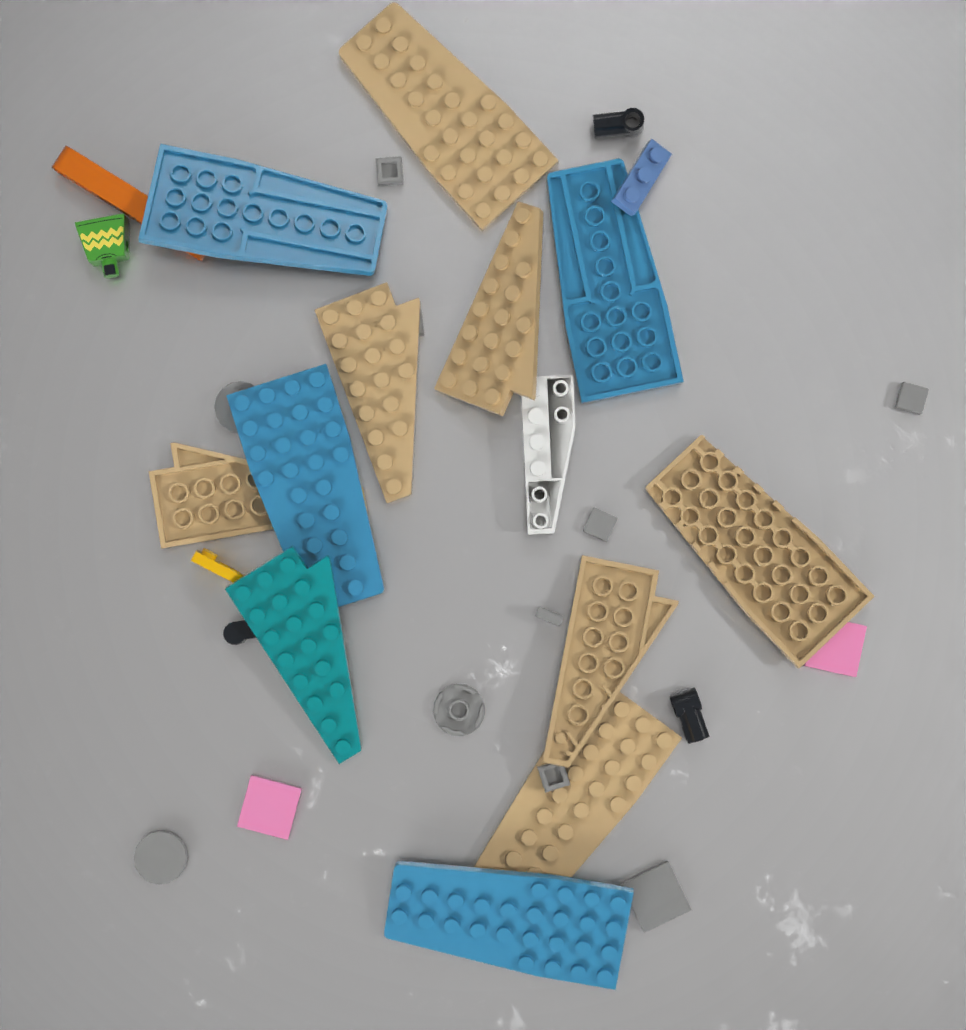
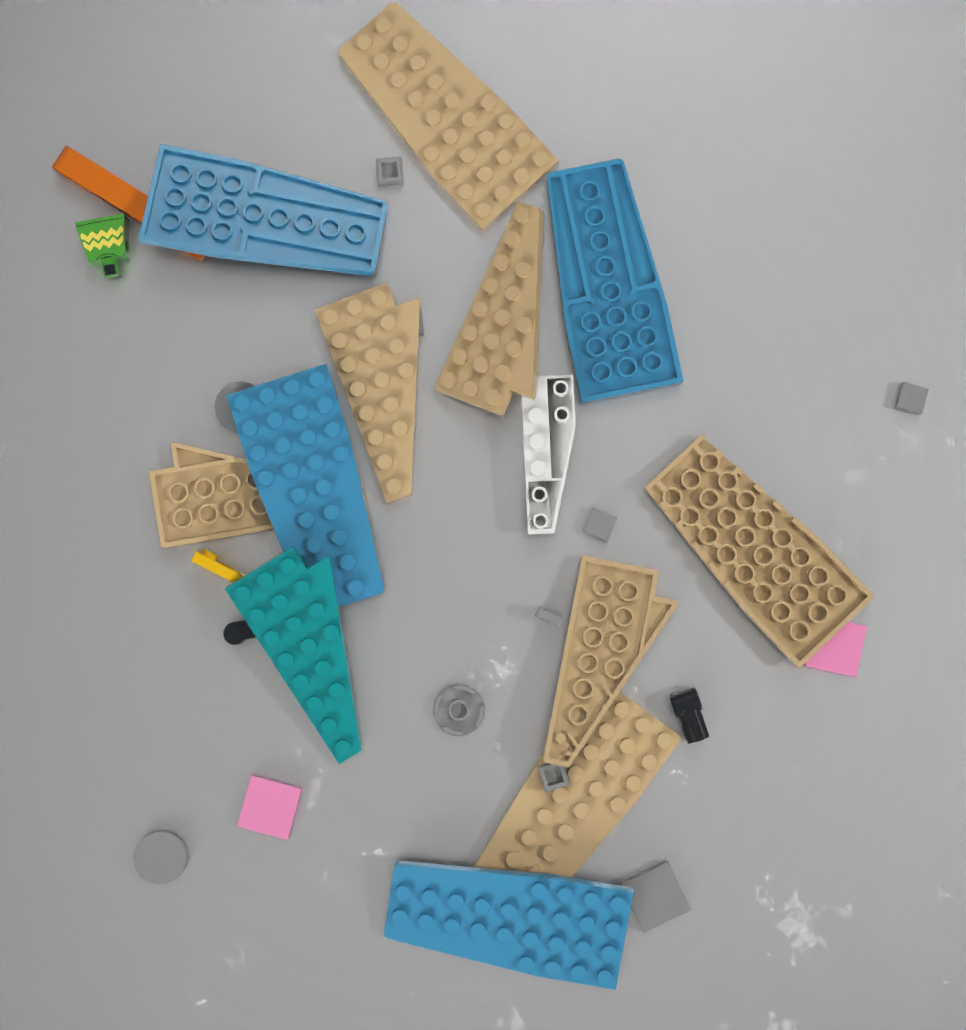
(615, 123): black piece -> none
(641, 177): medium blue plate -> none

